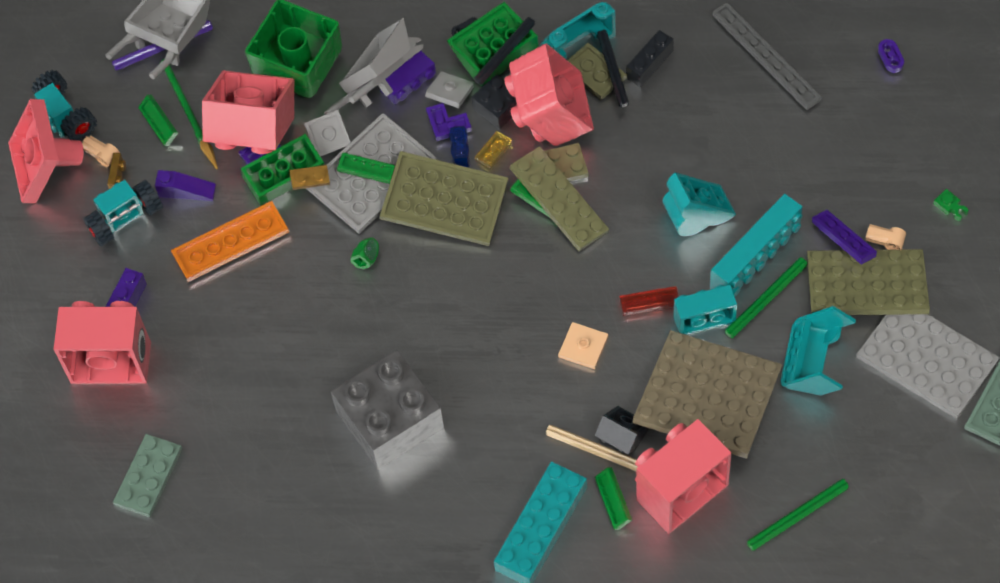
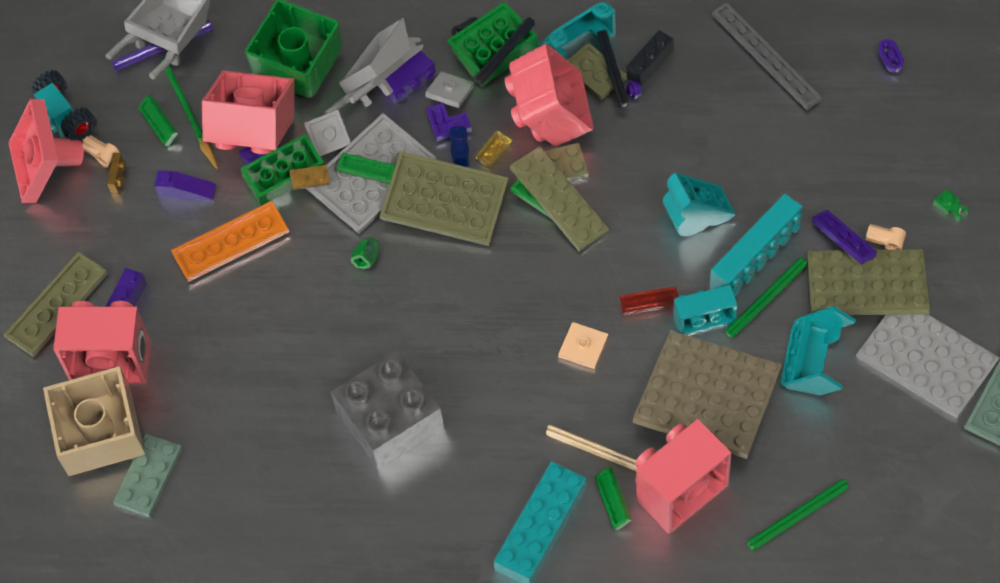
(39, 320): none -> olive plate
(93, 421): none -> tan brick
(119, 207): brick -> none
(494, 102): black brick -> none
(620, 431): slope -> none
(633, 89): none -> dark purple plate

